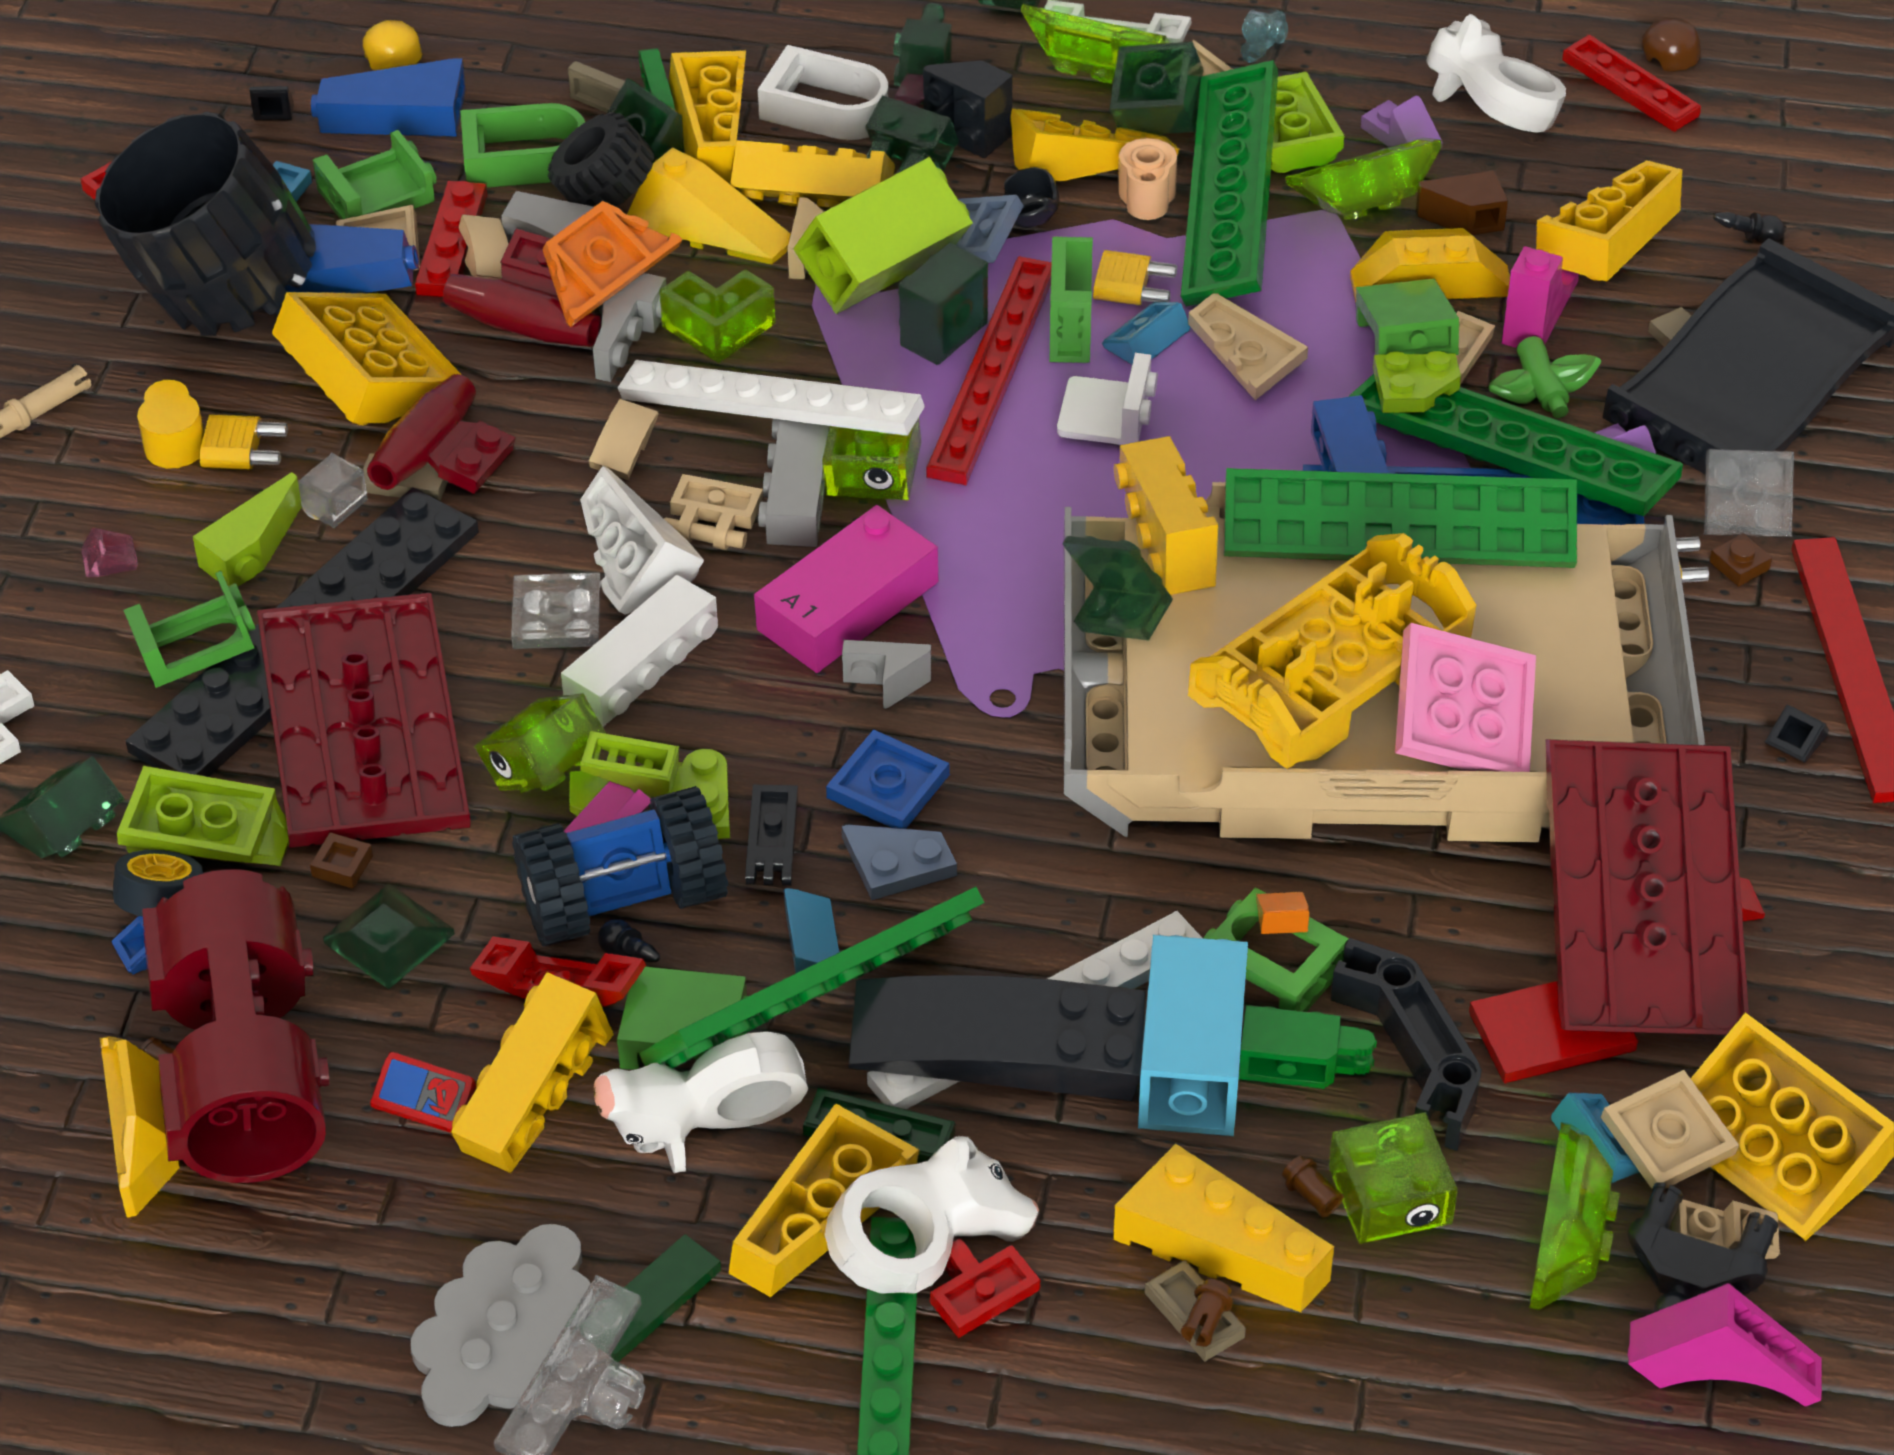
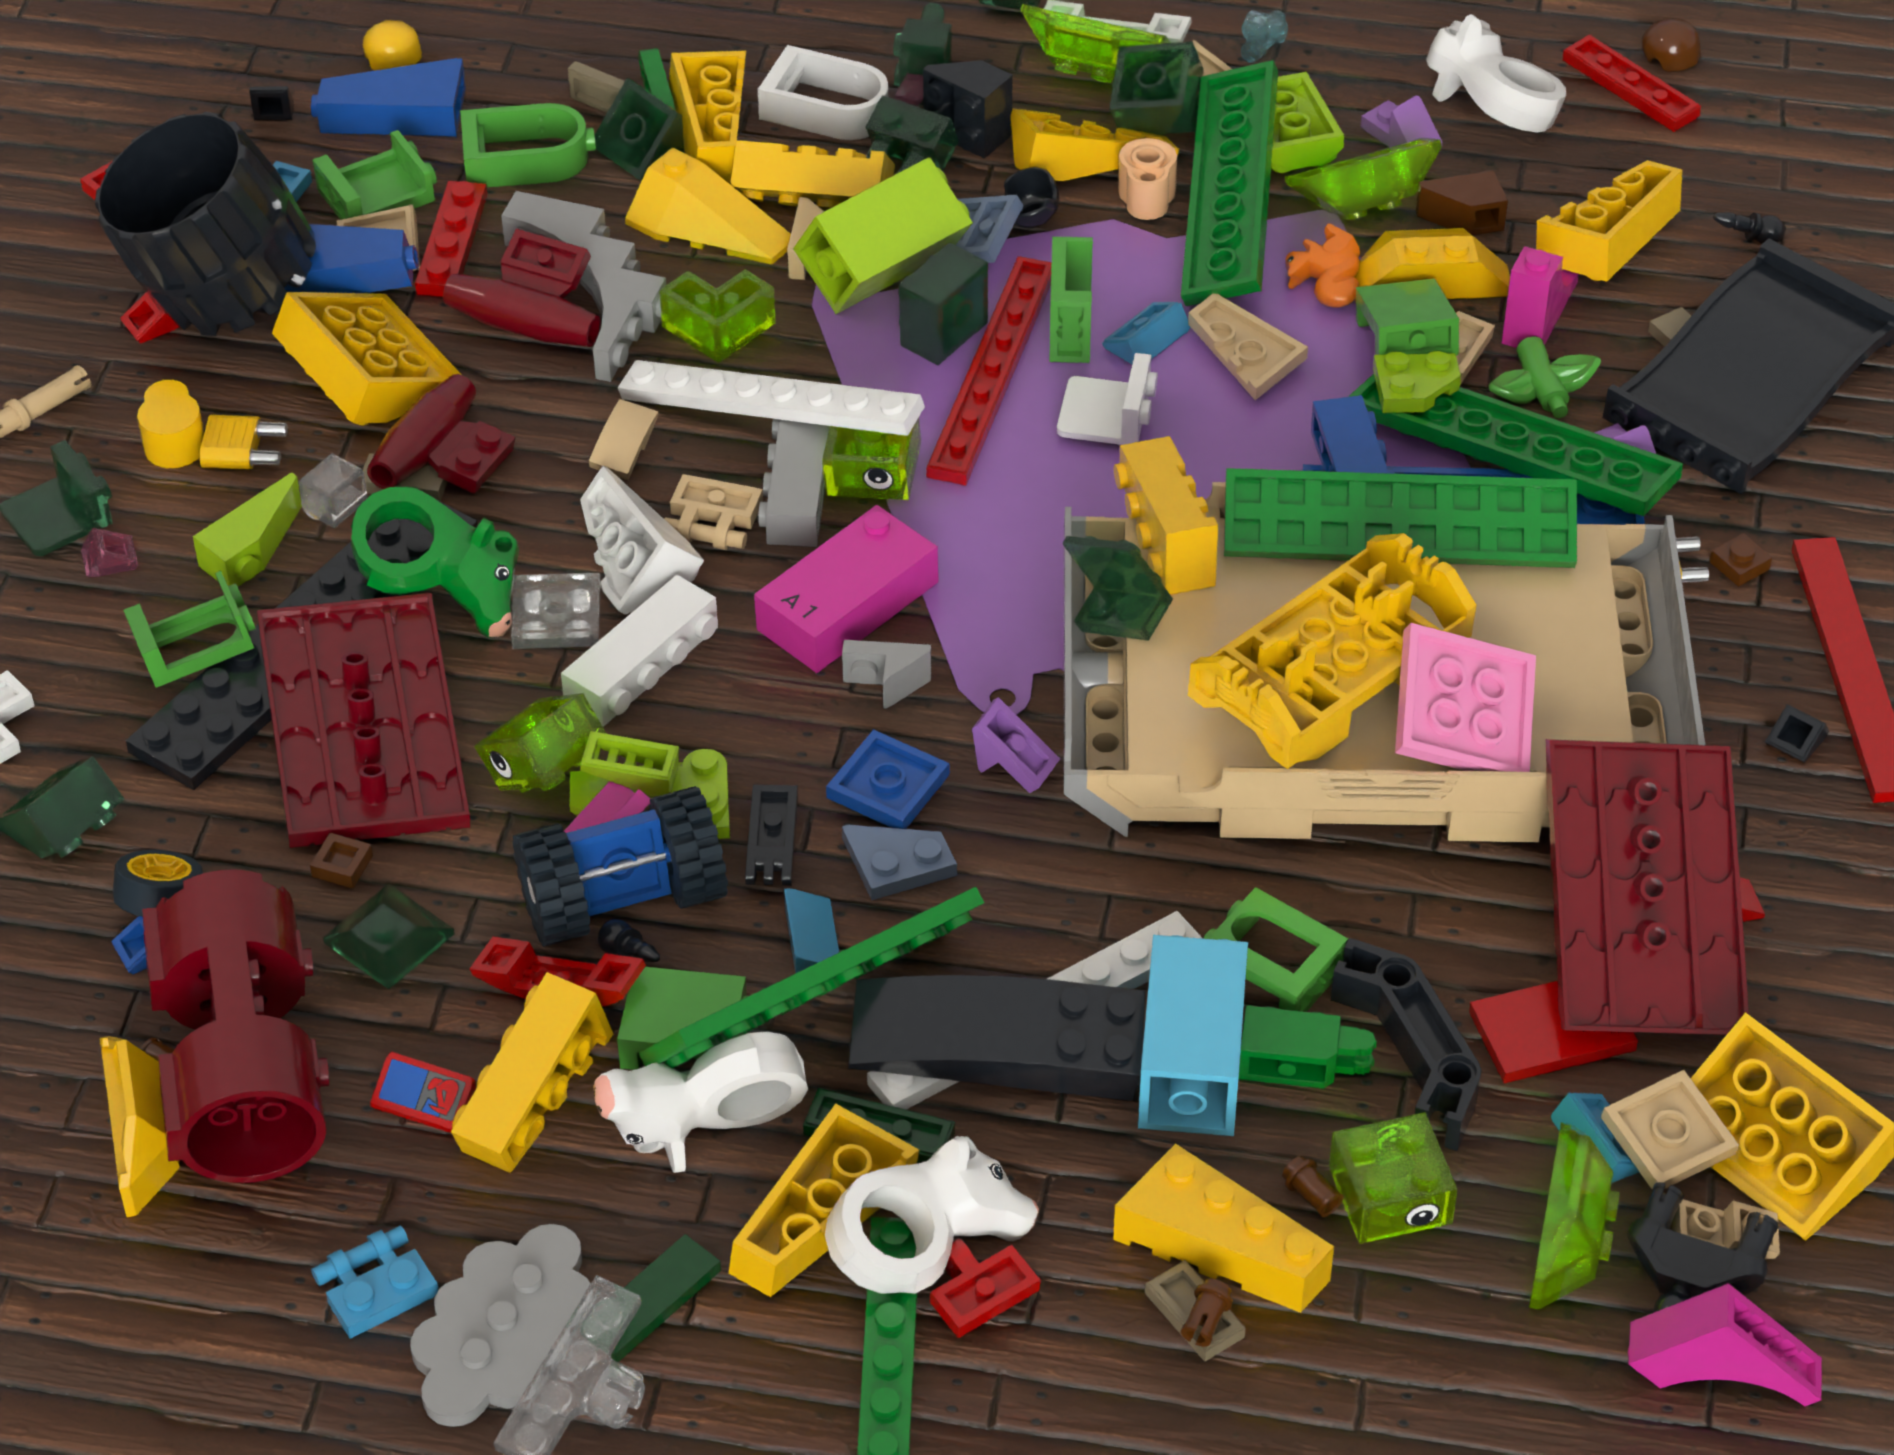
(61, 507): none -> clear green bracket
(147, 320): none -> red slope
(204, 818): lime slope -> none
(381, 1292): none -> dark azure plate
(465, 560): none -> green animal
(485, 245): tan slope -> none
(601, 162): black tyre -> none
(601, 257): orange wing -> none
(1008, 741): none -> medium lavender slope
(1124, 278): yellow piece -> none
(1283, 912): orange slope -> none
(1331, 263): none -> orange animal
(1749, 493): clear plate -> none

